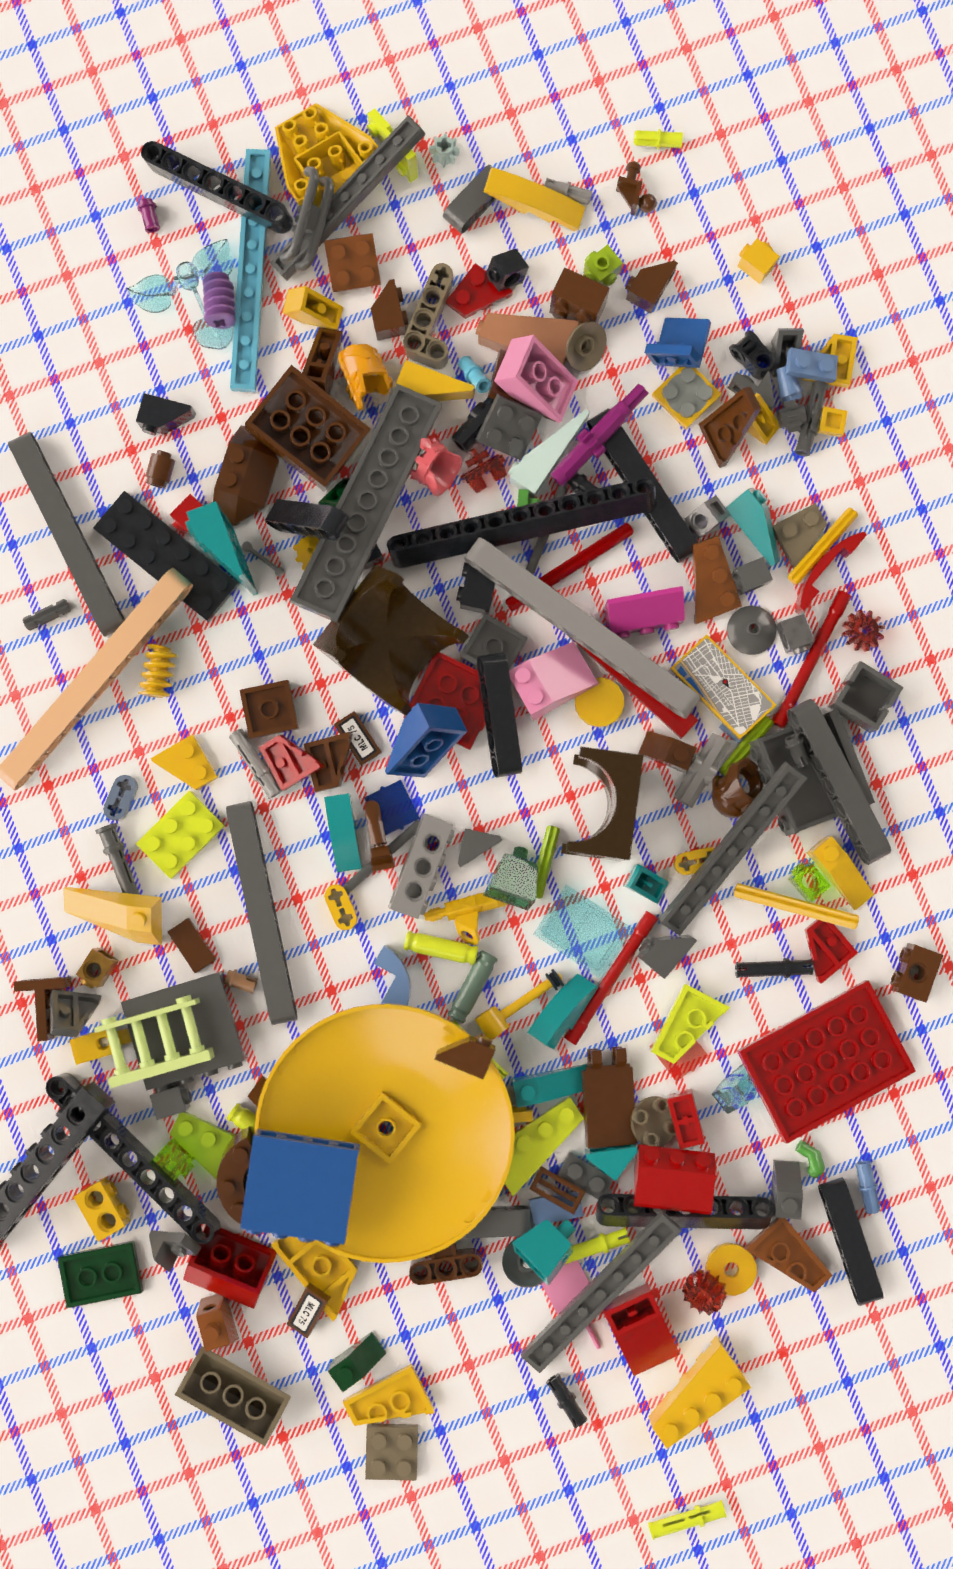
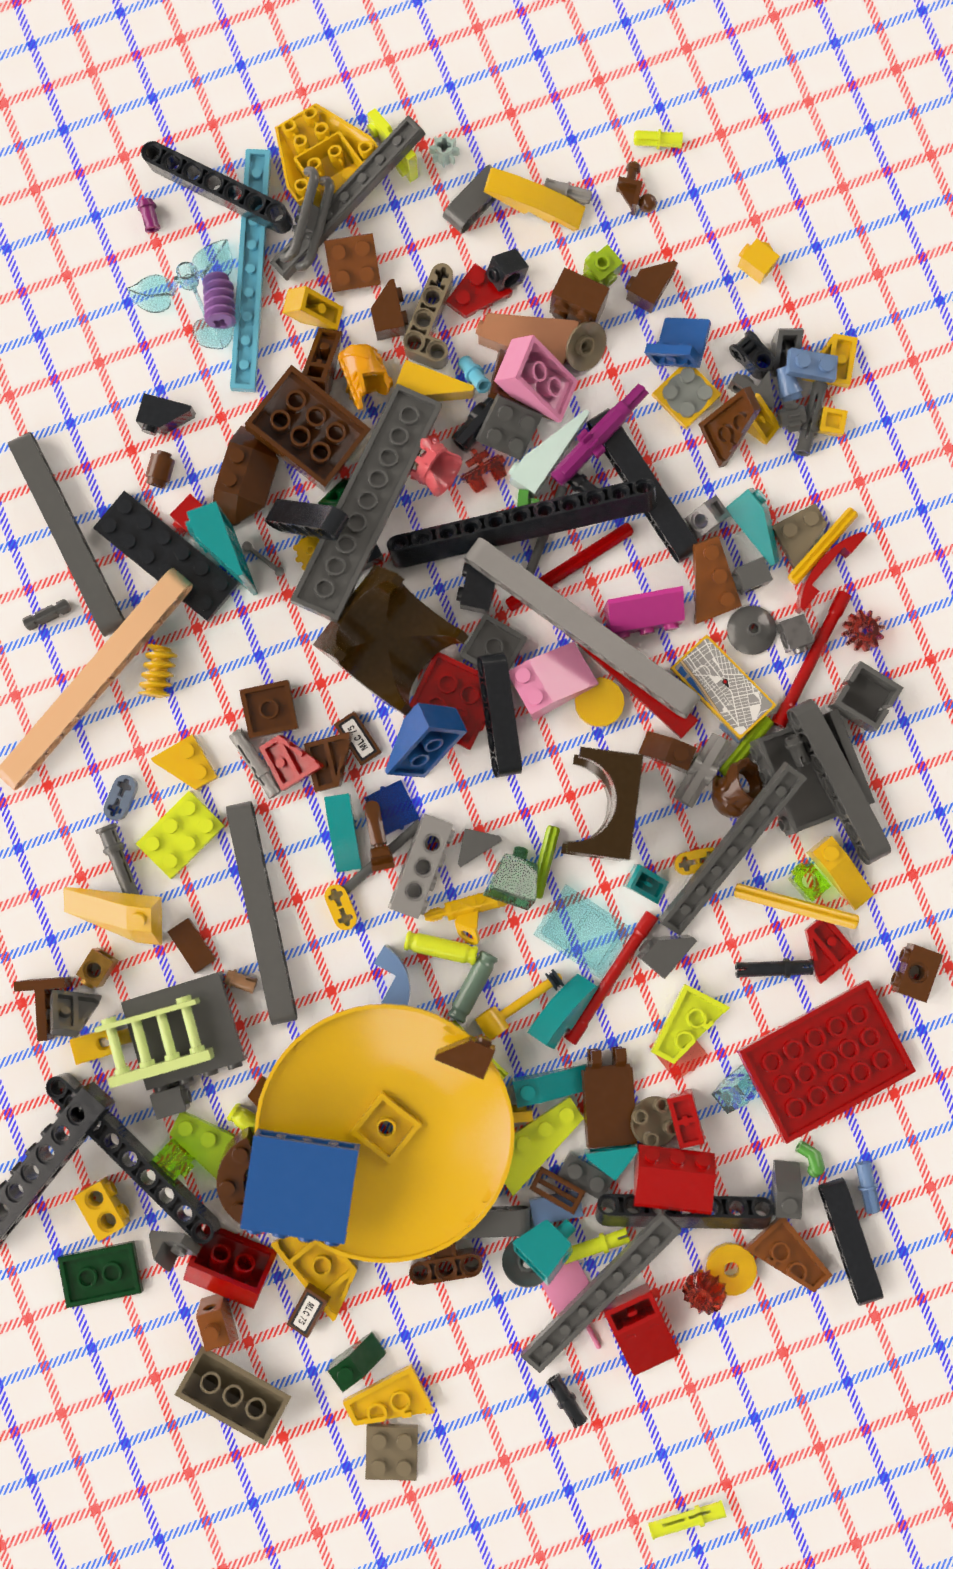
(699, 1395): yellow wedge -> none

